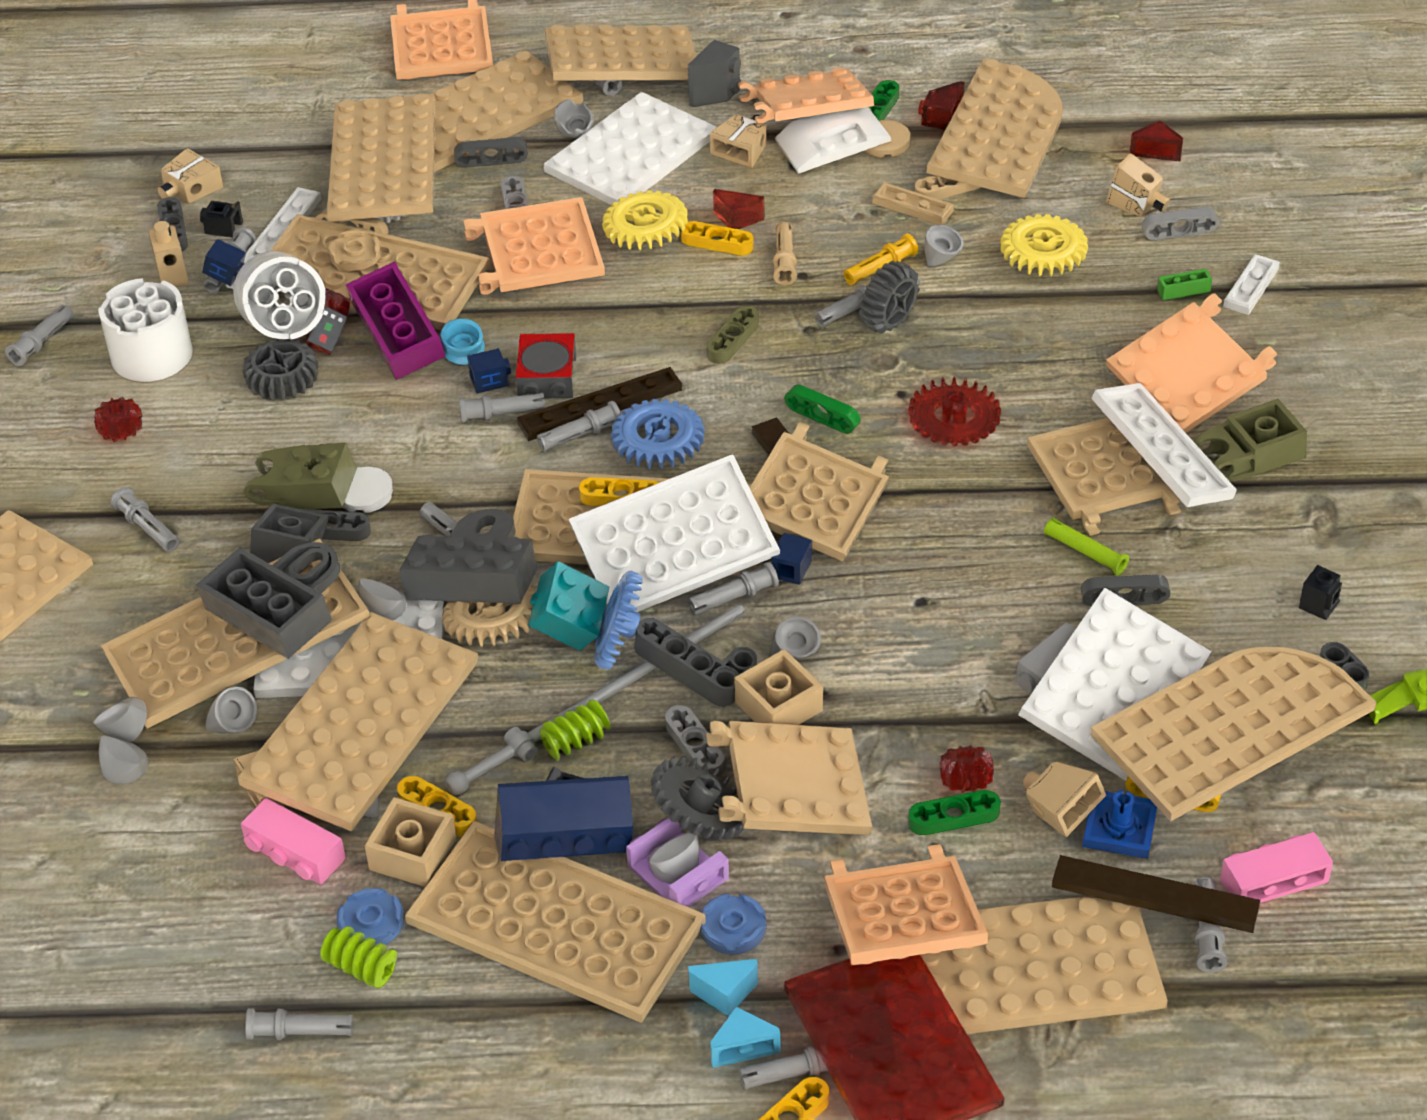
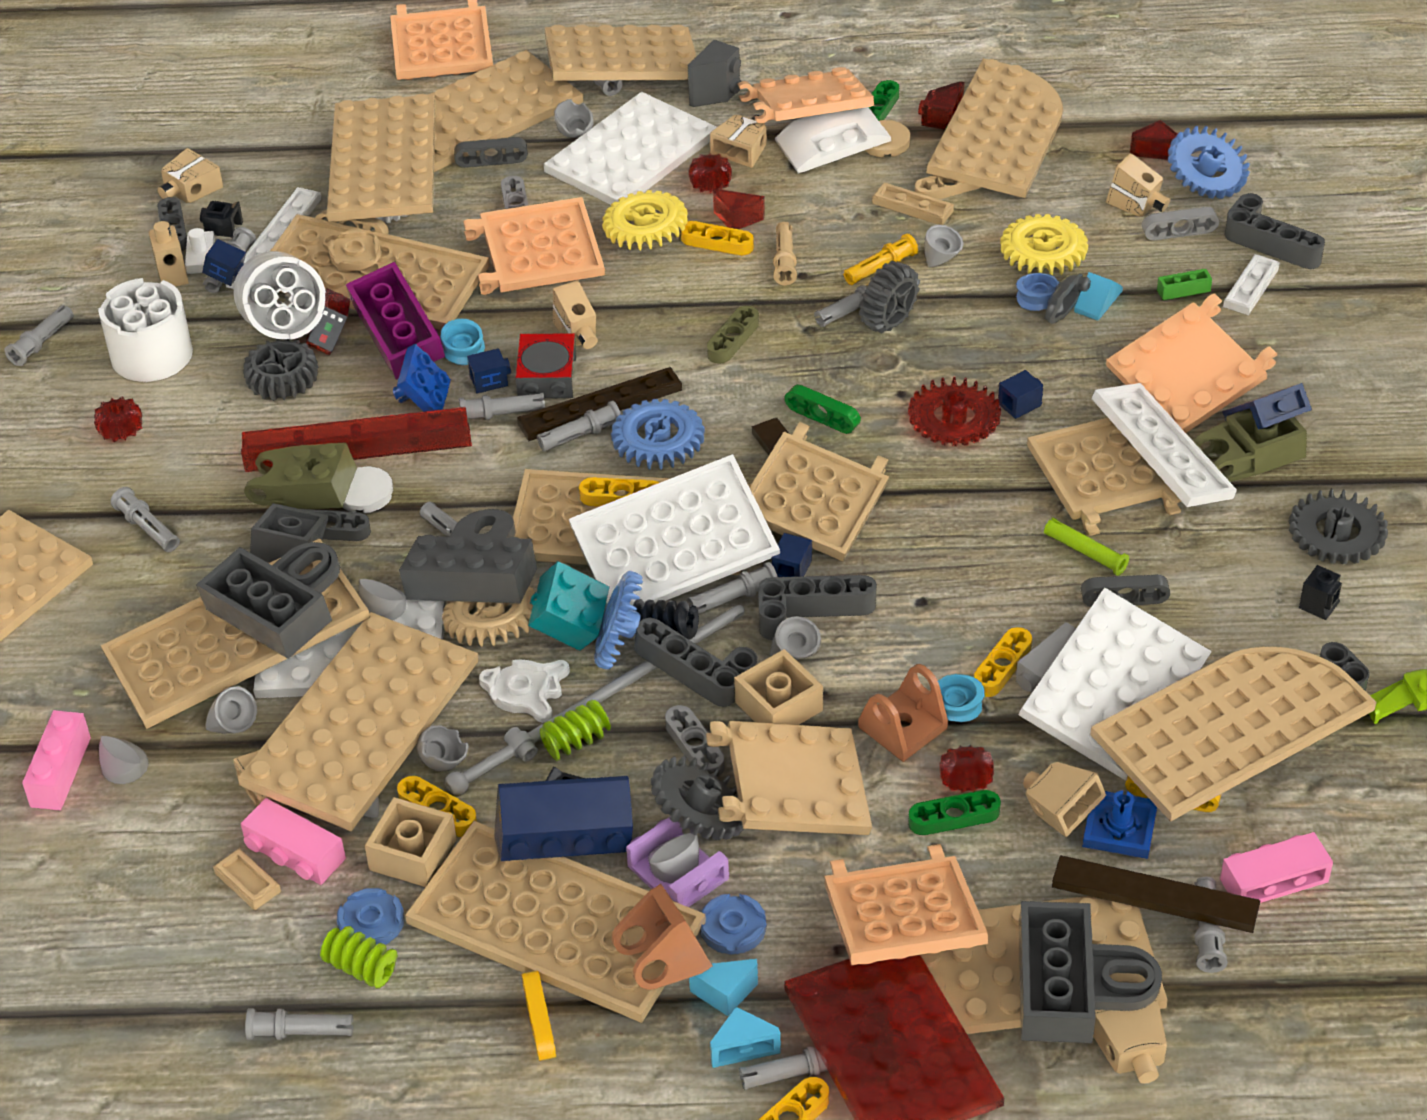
(56, 760): none -> bright pink brick
(124, 719): light grey piece -> none
(197, 247): none -> white tile
(247, 879): none -> tan tile
(367, 436): none -> clear red tile
(422, 381): none -> blue plate
(441, 748): none -> light grey hair
(525, 686): none -> white tile
(538, 1015): none -> yellow beam
(580, 320): none -> tan torso
(664, 938): none -> nougat hose
(675, 616): none -> black piece
(710, 172): none -> clear red gear
(813, 597): none -> dark grey beam
(909, 703): none -> nougat hose
(961, 697): none -> medium azure piece
(1003, 649): none -> yellow beam
(1020, 394): none -> dark blue brick
(1035, 290): none -> medium blue piece
(1065, 296): none -> dark grey arm
(1070, 977): none -> dark grey brick
(1098, 297): none -> medium azure slope
(1132, 1040): none -> tan torso
(1215, 156): none -> medium blue gear
(1270, 236): none -> dark grey beam
(1275, 406): none -> dark blue panel
(1339, 516): none -> dark grey gear

